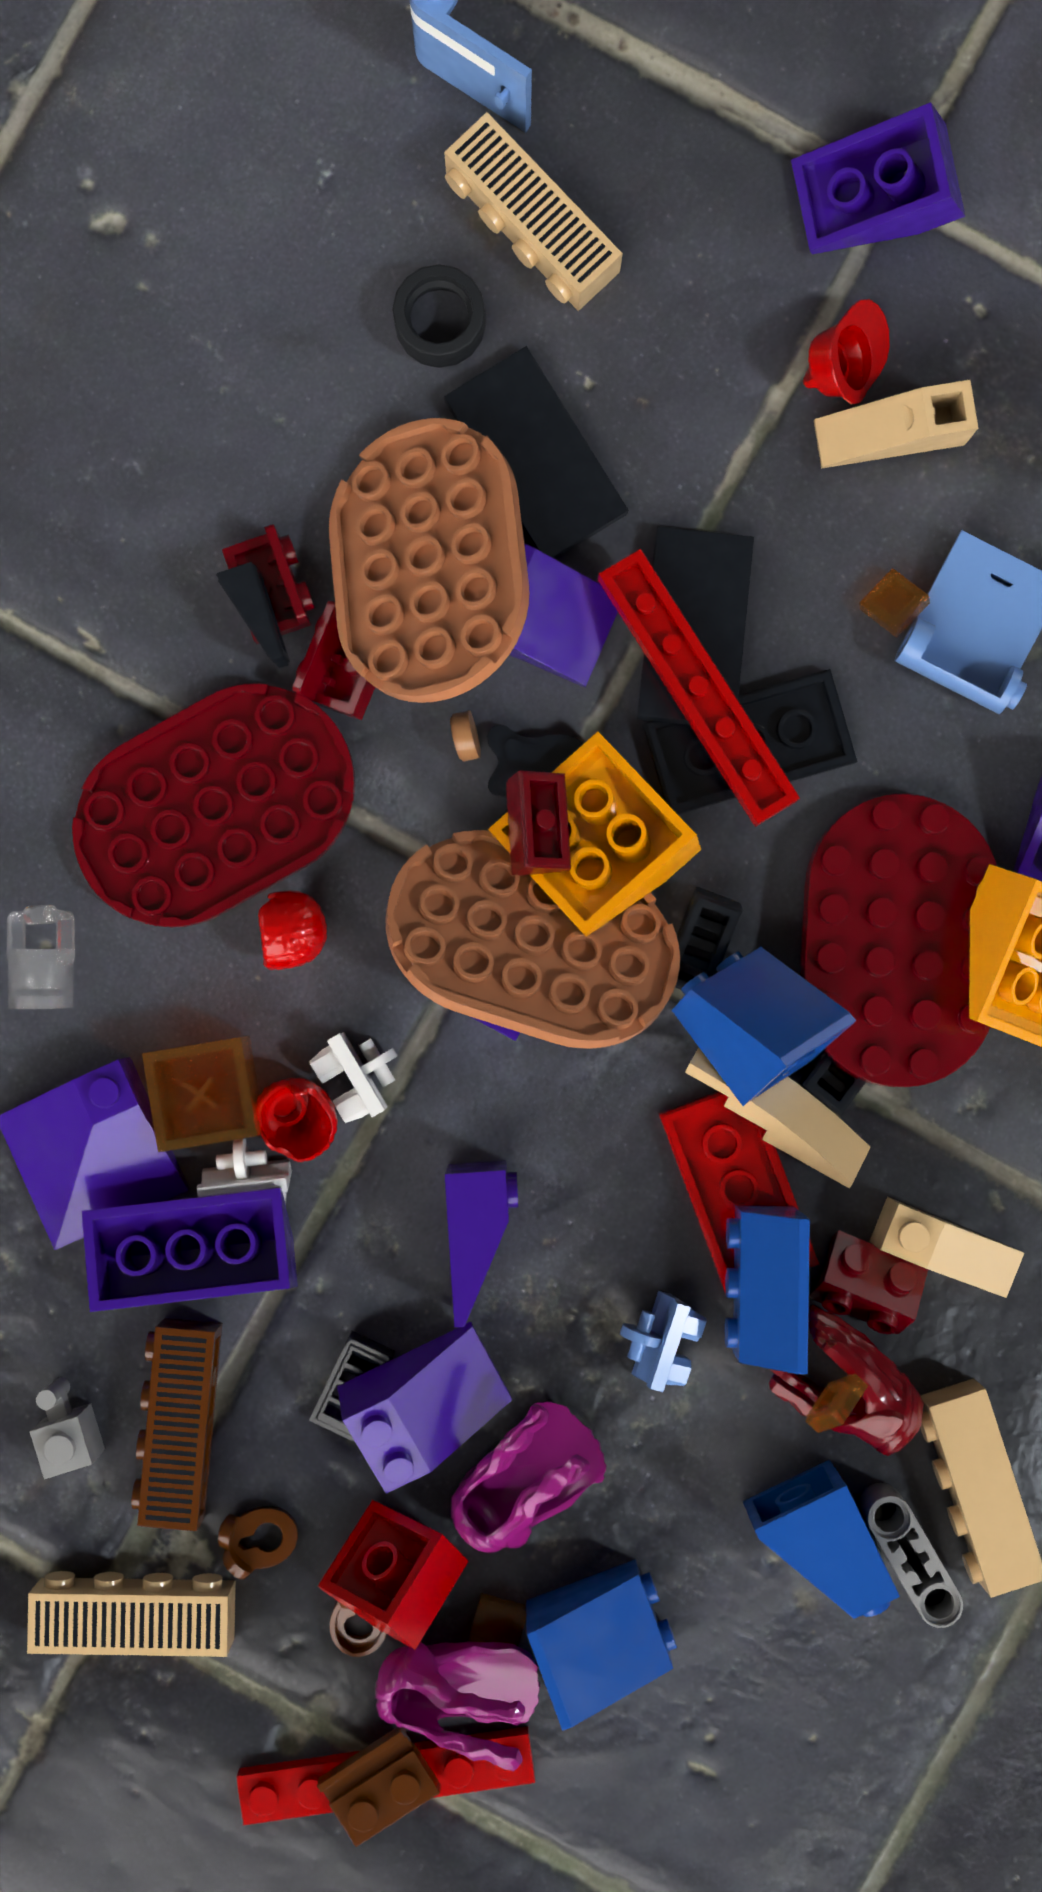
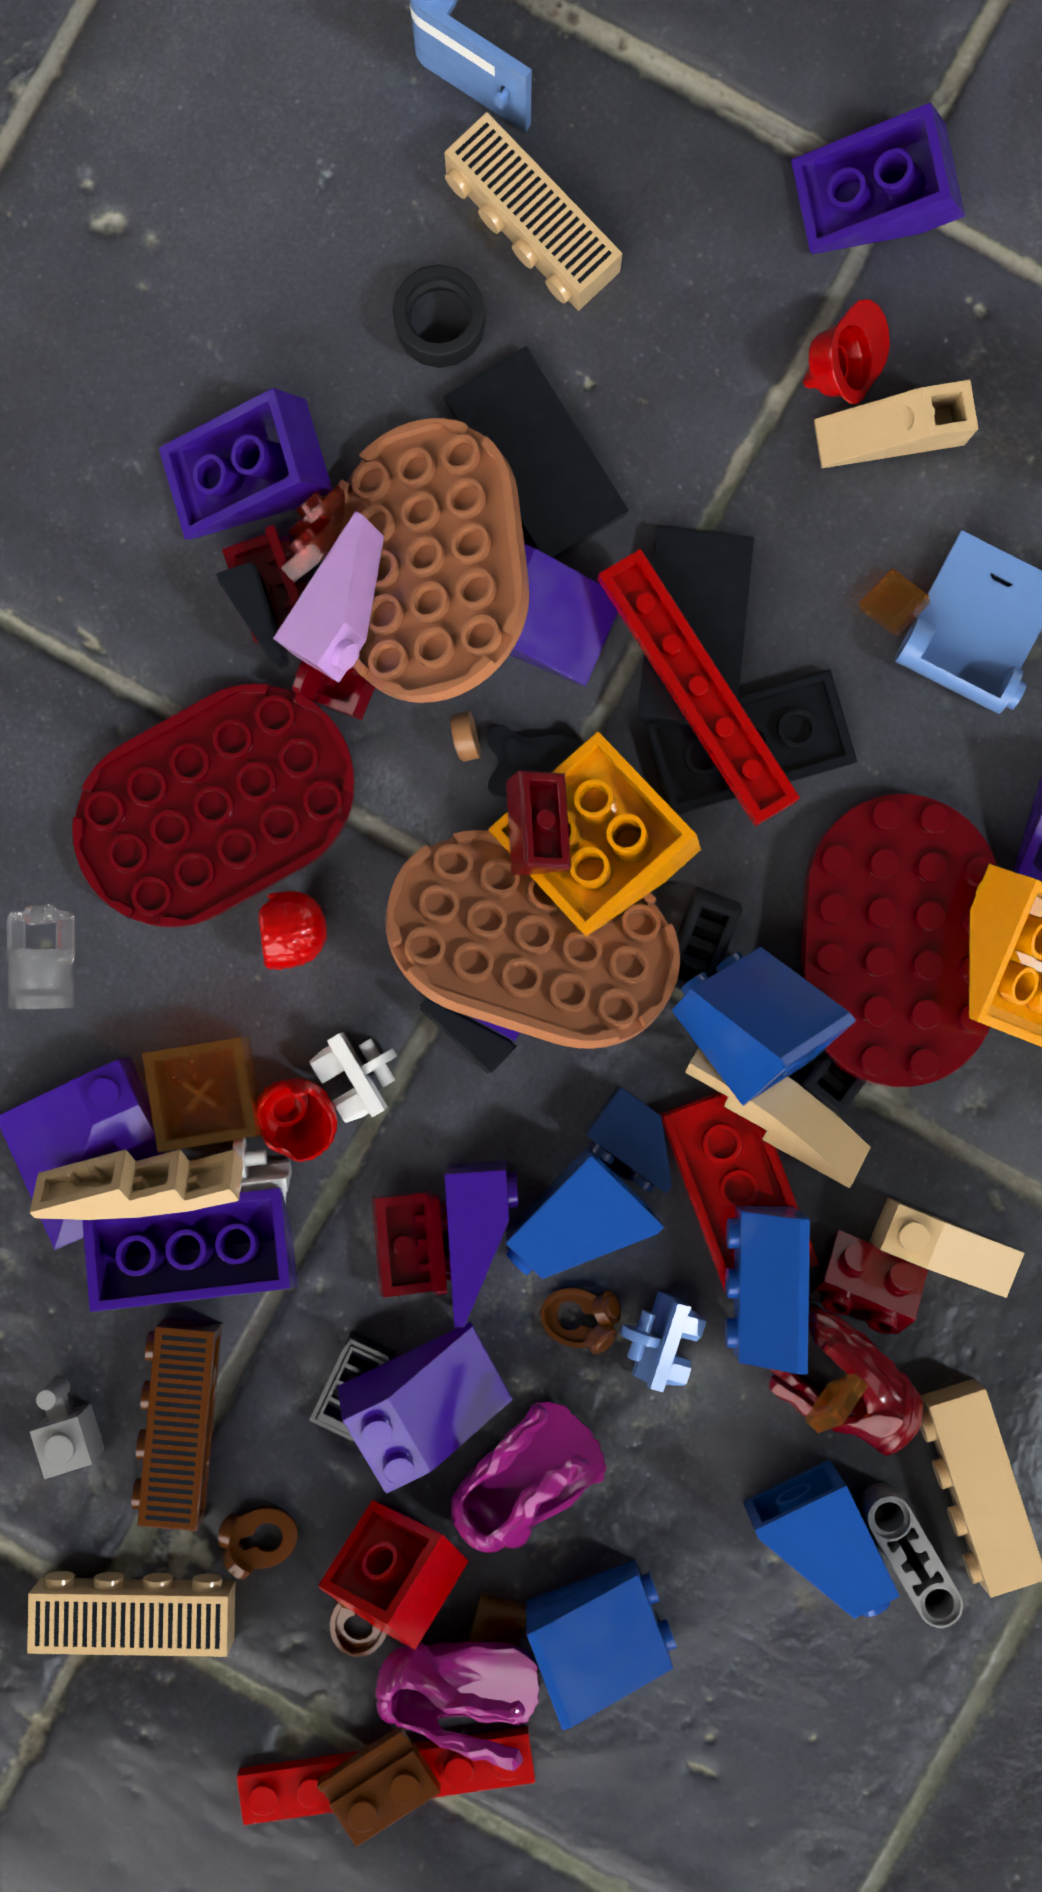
(126, 1188): none -> tan slope
(245, 464): none -> dark purple slope
(315, 531): none -> clear red slope
(336, 606): none -> lavender slope
(411, 1243): none -> dark red bracket
(477, 1041): none -> black slope
(579, 1219): none -> blue slope
(601, 1305): none -> reddish brown piece
(633, 1134): none -> dark blue slope

